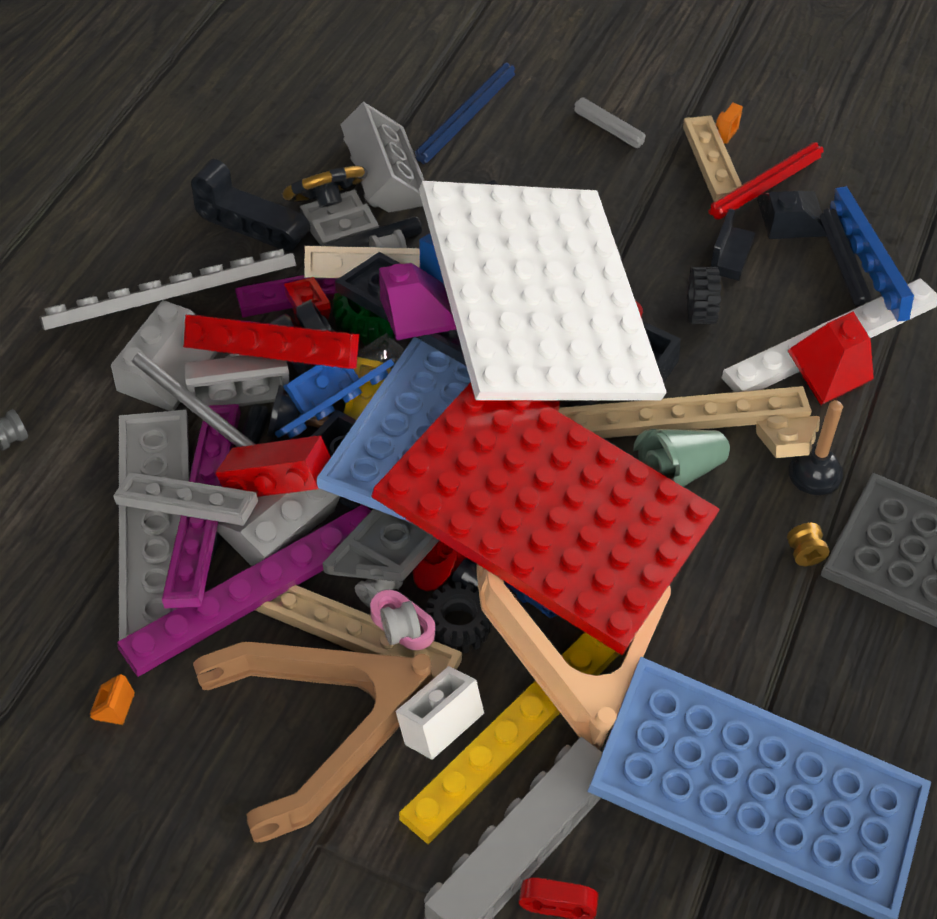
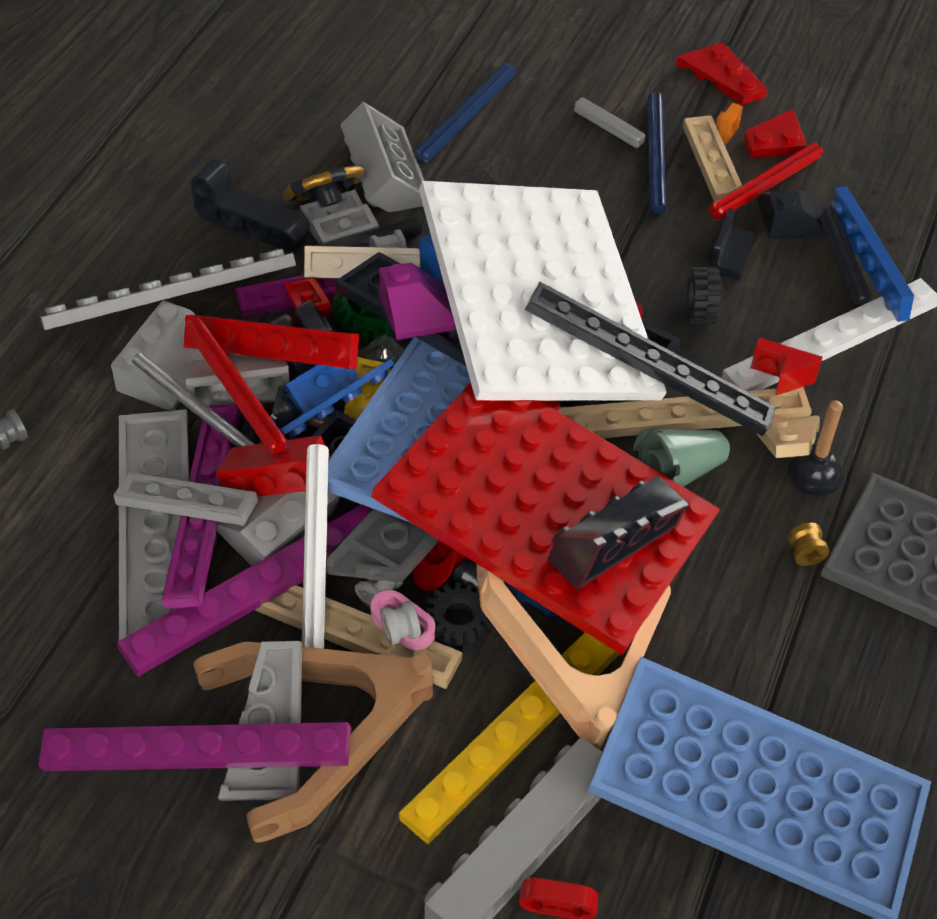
(113, 700): orange slope -> none
(196, 746): none -> magenta plate
(236, 387): none -> red axle
(271, 700): none -> light grey wing
(315, 547): none -> white axle
(440, 712): white brick -> none
(616, 531): none -> black wedge
(650, 358): none -> black tile
(656, 151): none -> dark blue axle
(726, 71): none -> red wing
(775, 137): none -> red wing
(792, 365): none -> red slope
(835, 358): red slope -> none

